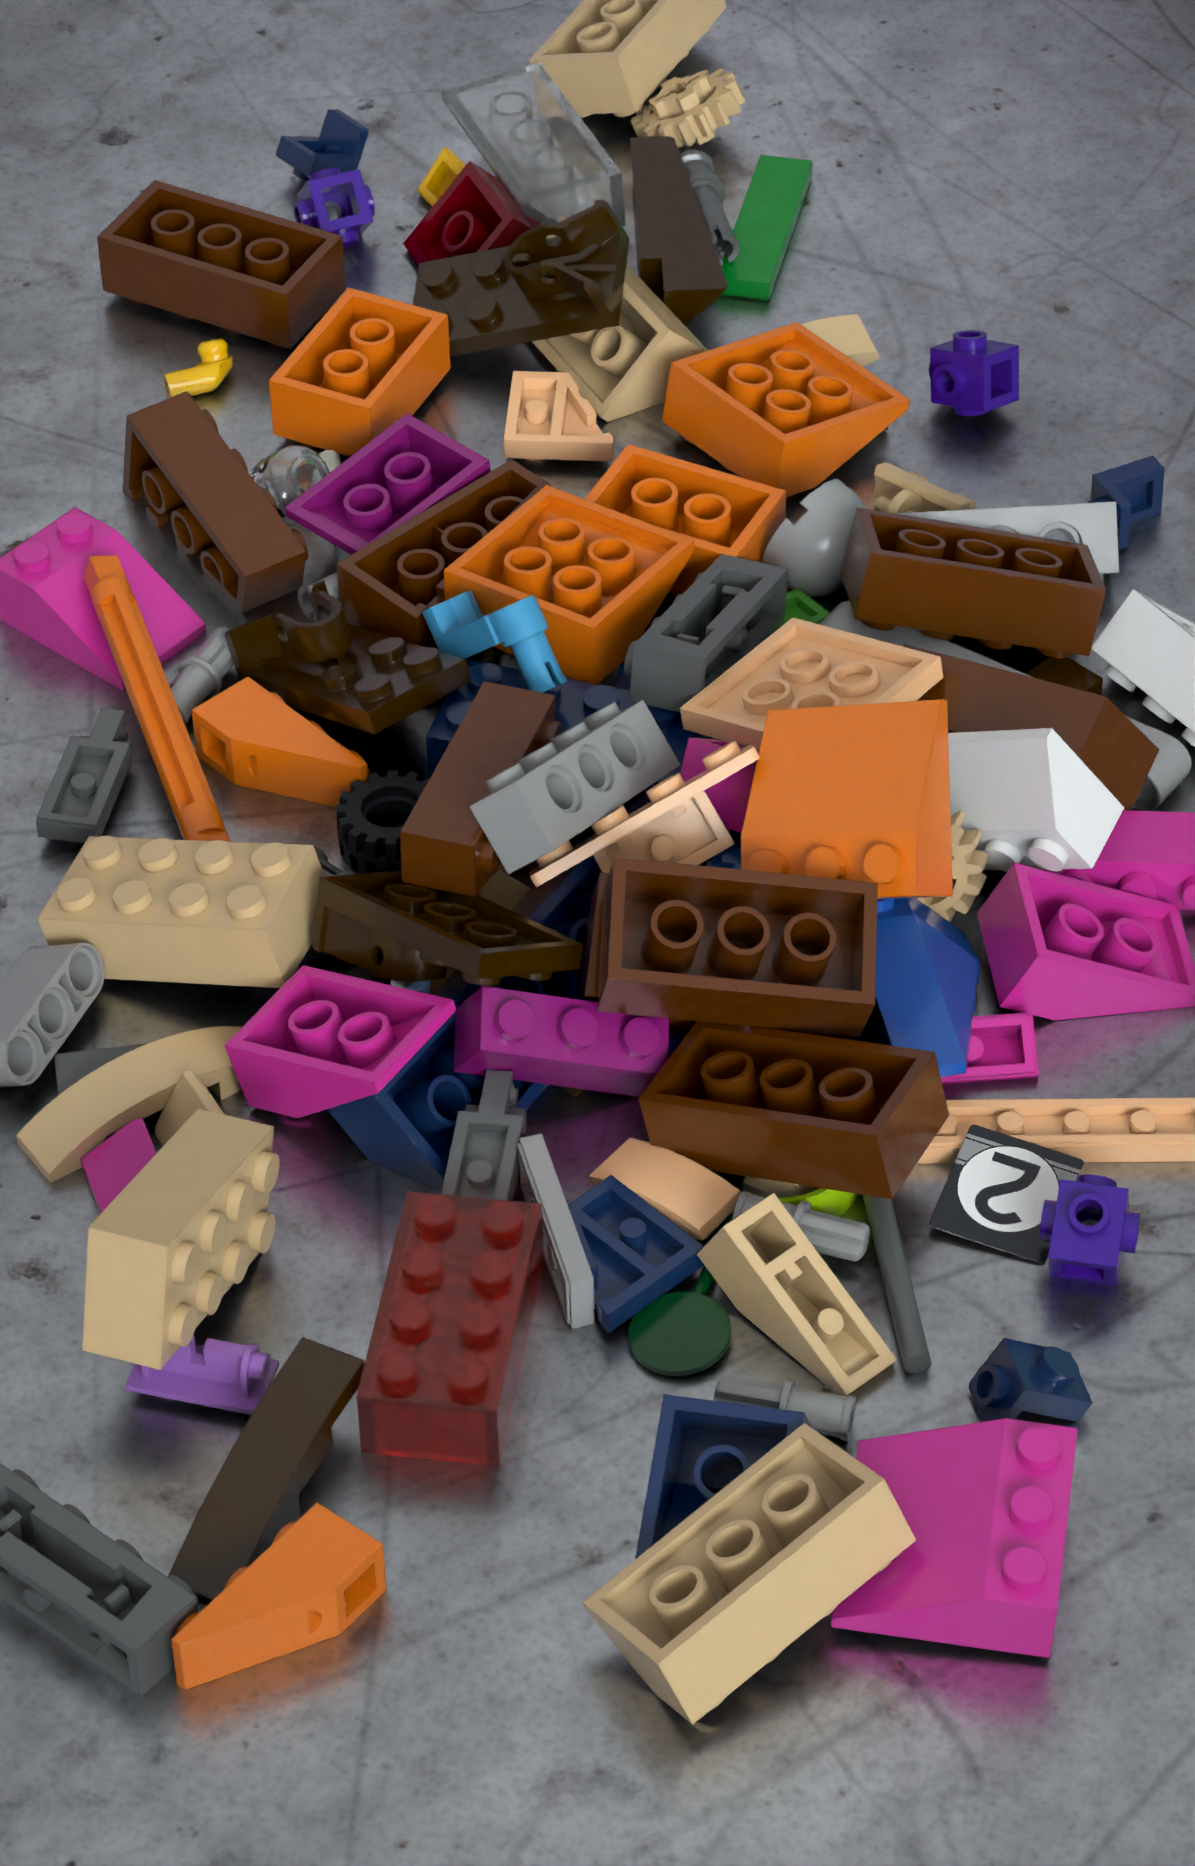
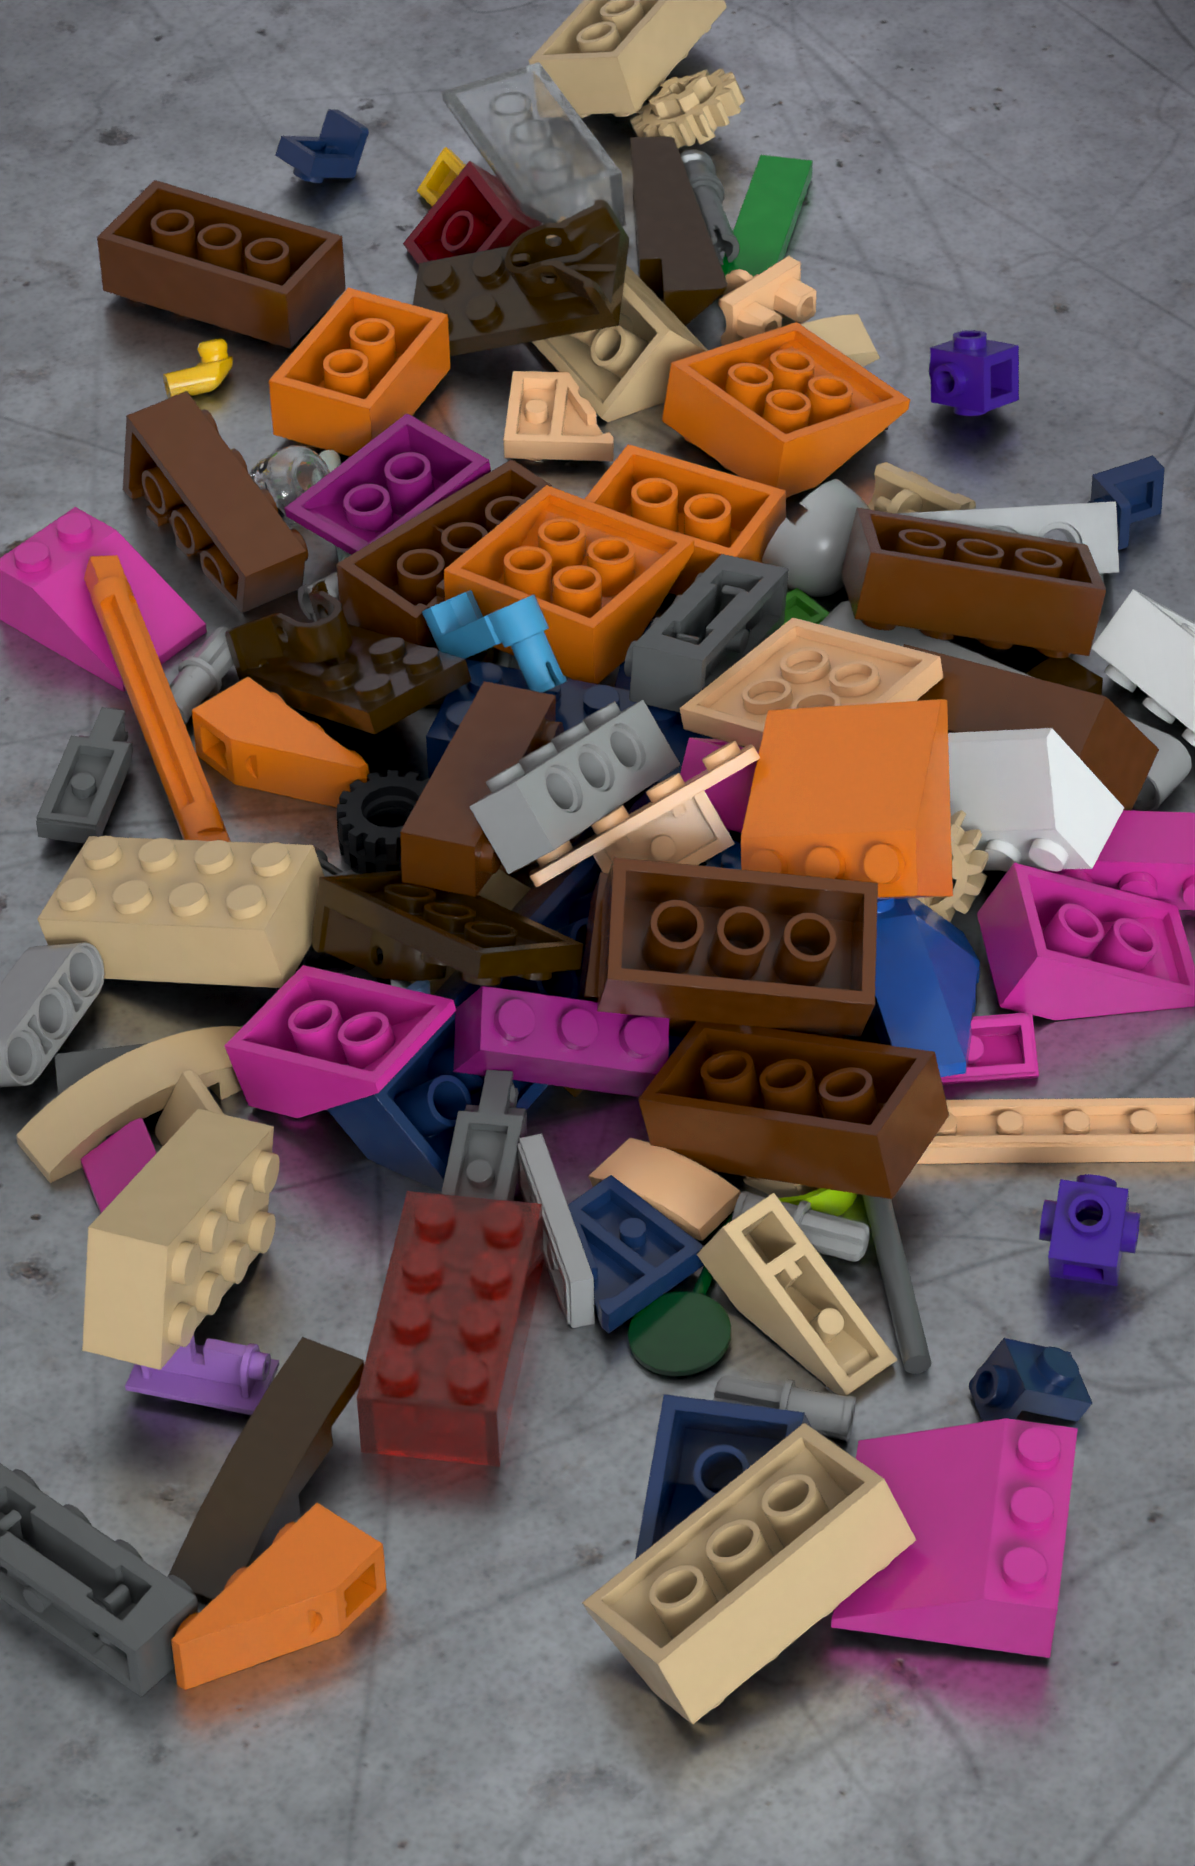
(342, 192): dark purple brick -> none
(763, 300): none -> light nougat hips
(1000, 1191): sticker -> none

